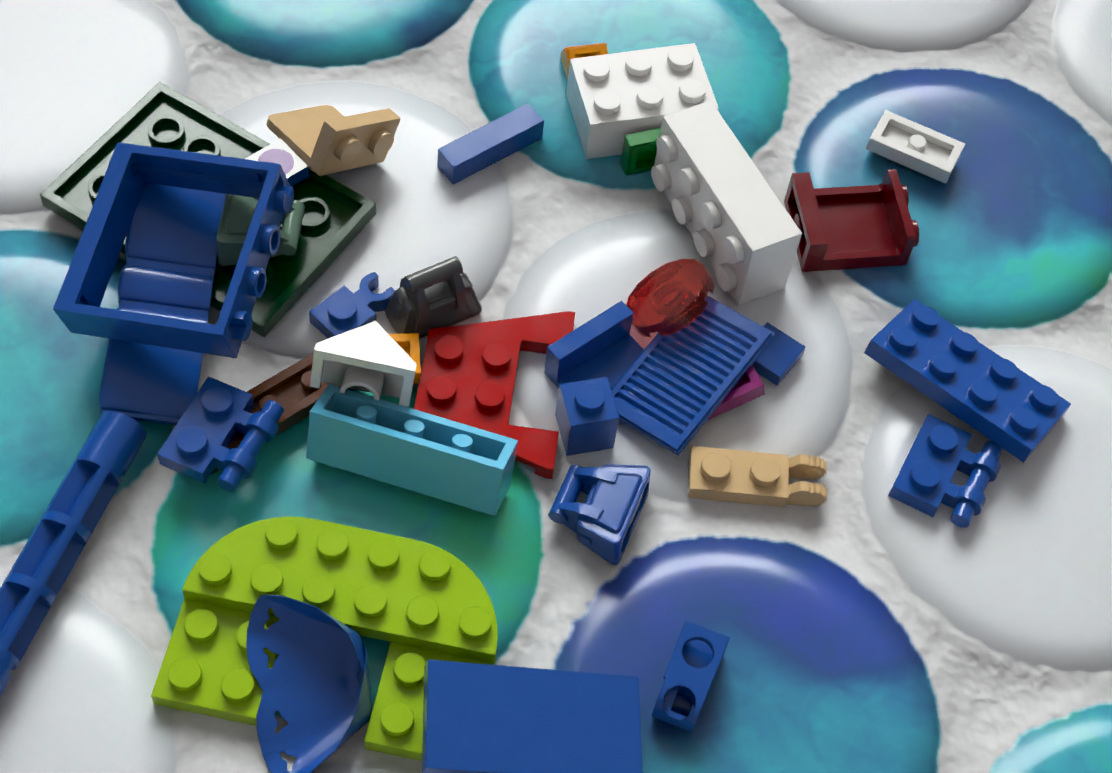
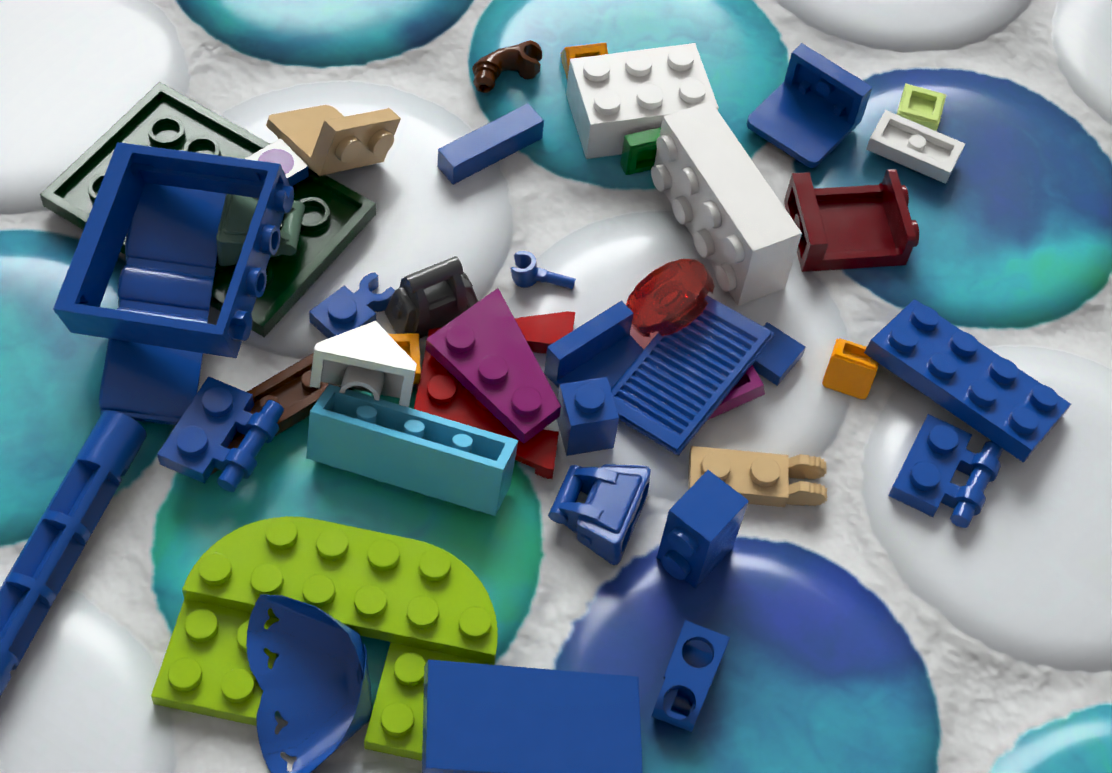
(497, 366): none -> magenta wing
(519, 58): none -> reddish brown piece
(528, 273): none -> blue hand
(701, 529): none -> blue brick
(811, 108): none -> blue bracket
(850, 369): none -> light orange slope
(921, 106): none -> yellowish green tile

